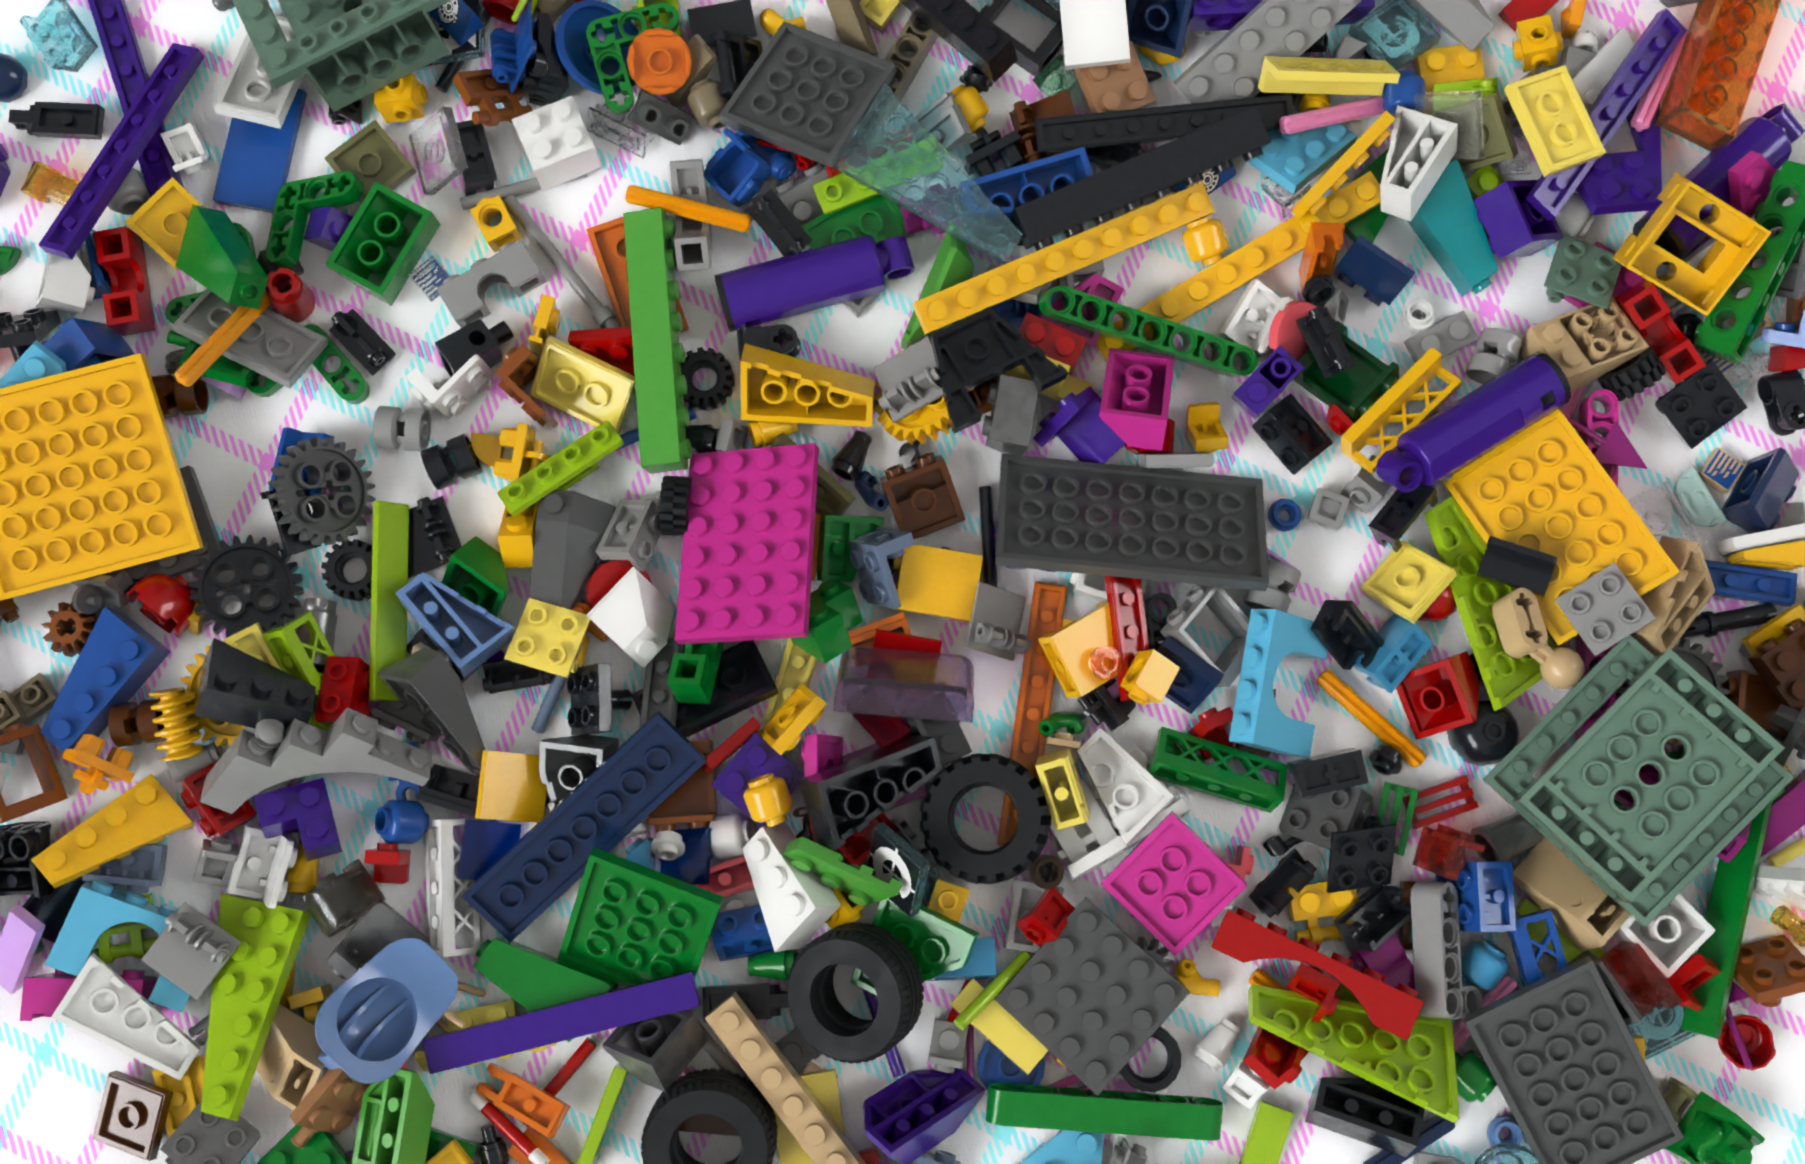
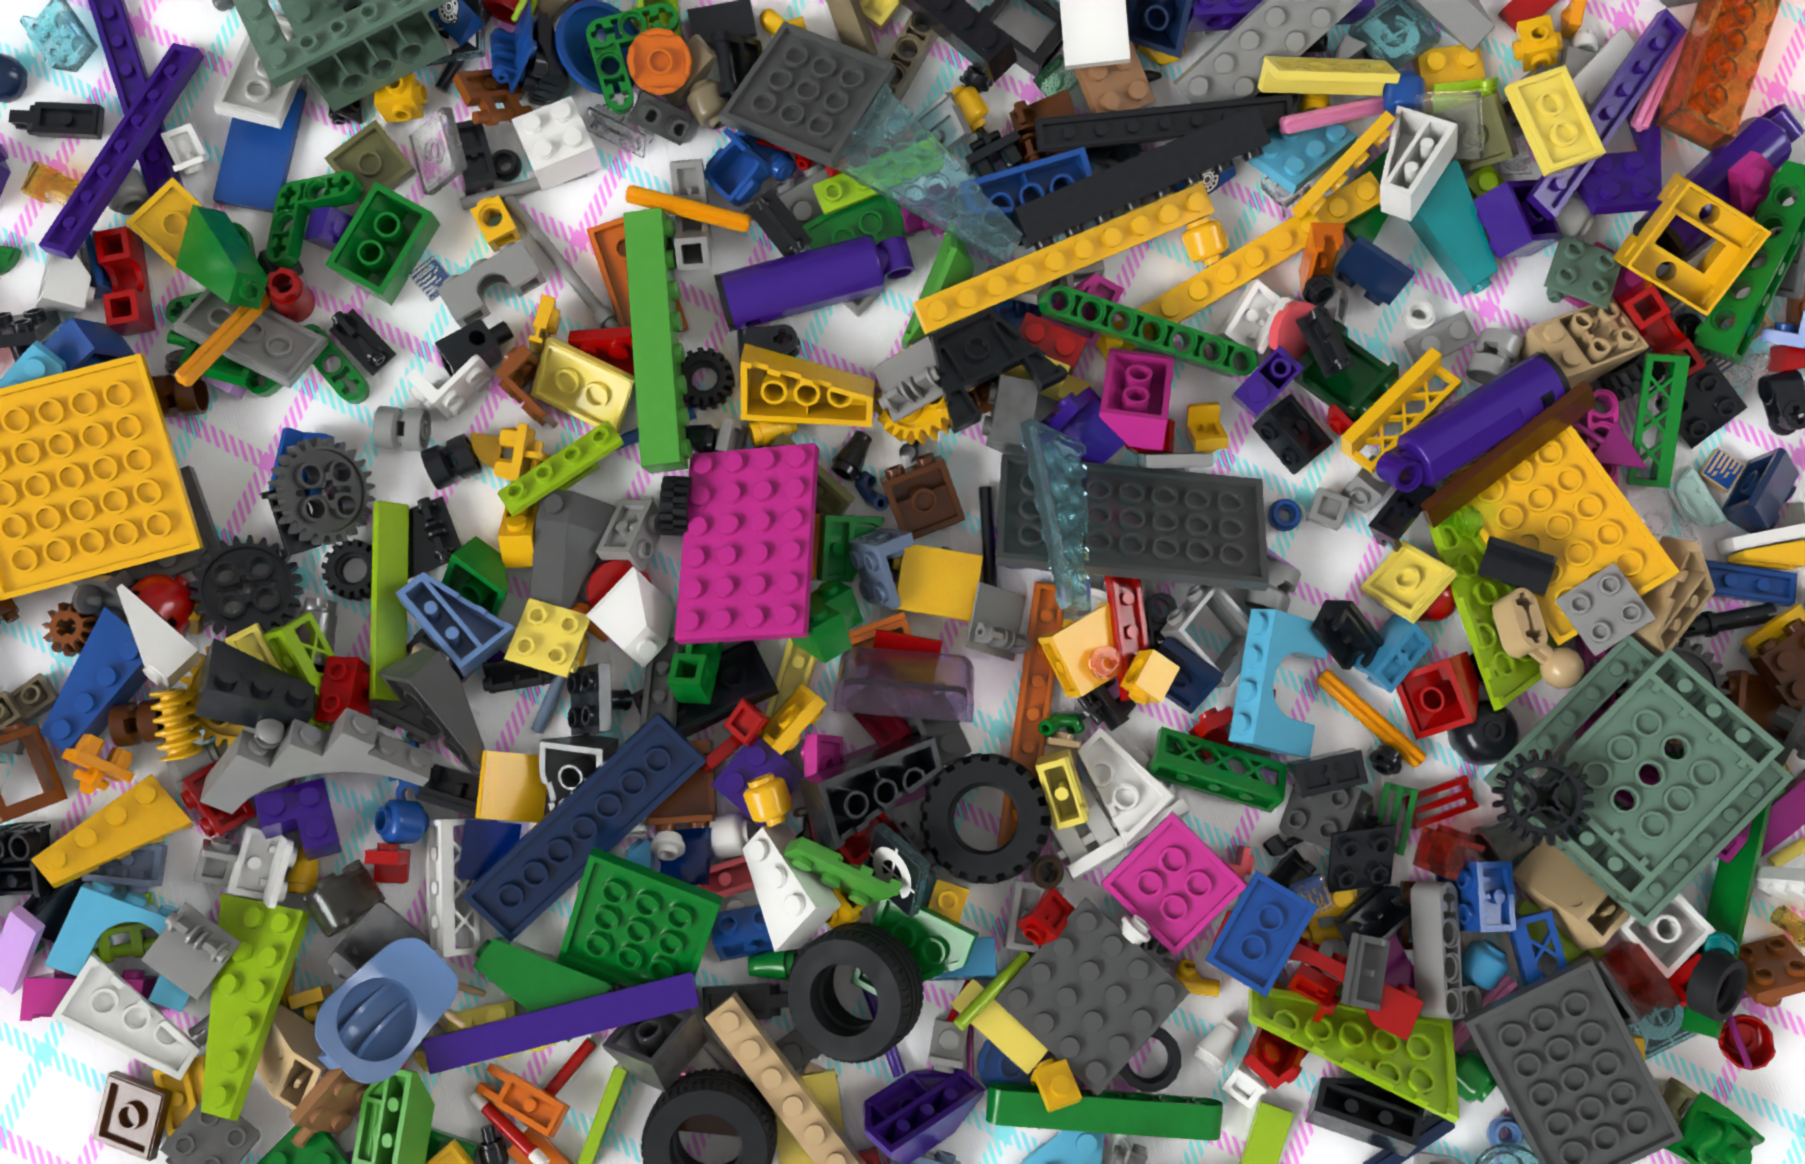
(162, 649): none -> white slope
(506, 156): none -> black plate
(746, 722): none -> red tile
(1055, 1084): none -> yellow bracket
(1063, 510): none -> clear light blue wing
(1135, 929): none -> white plate
(1261, 933): none -> blue plate
(1314, 890): none -> clear tile
(1365, 971): none -> dark grey hinge
(1468, 521): none -> clear neon green plate
(1508, 454): none -> reddish brown tile
(1564, 774): none -> black gear
(1666, 421): none -> green fence
(1716, 985): none -> black tyre
(1721, 942): none -> teal plate

